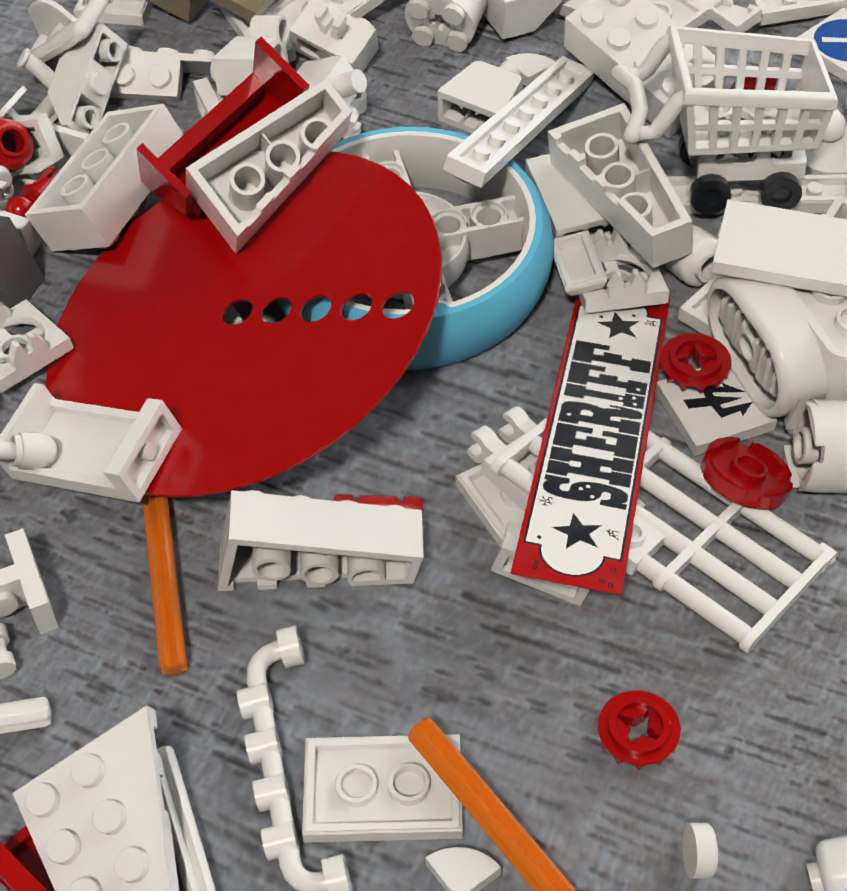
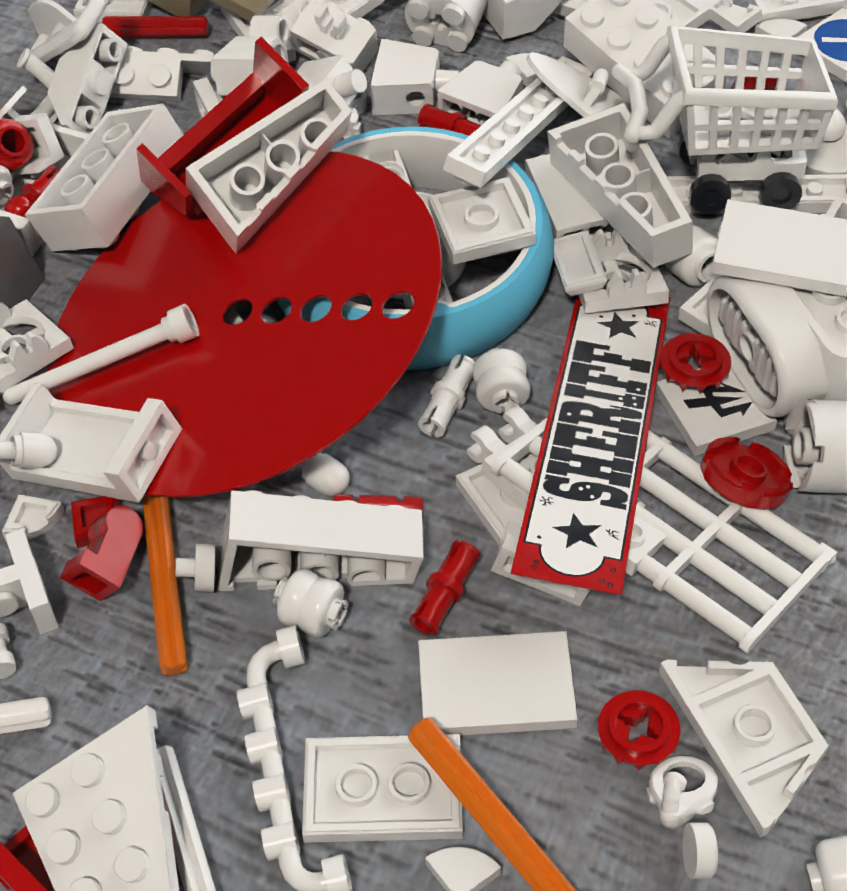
(33, 515): none -> white tile
(86, 512): none -> red tile
(105, 561): none -> leg
(158, 26): none -> red axle
(177, 325): none -> white piece
(200, 567): none -> white tile
(310, 602): none -> white piece
(325, 474): none -> white cylinder
(406, 78): none -> white torso
(436, 118): none -> red pin
(444, 588): none -> red pin
(447, 396): none -> white pin
(481, 220): none -> white tile
(498, 683): none -> white tile
(501, 380): none -> white piece
(575, 88): none -> white shield
(667, 792): none -> white piece
(750, 731): none -> white wing
(781, 27): none -> white tile

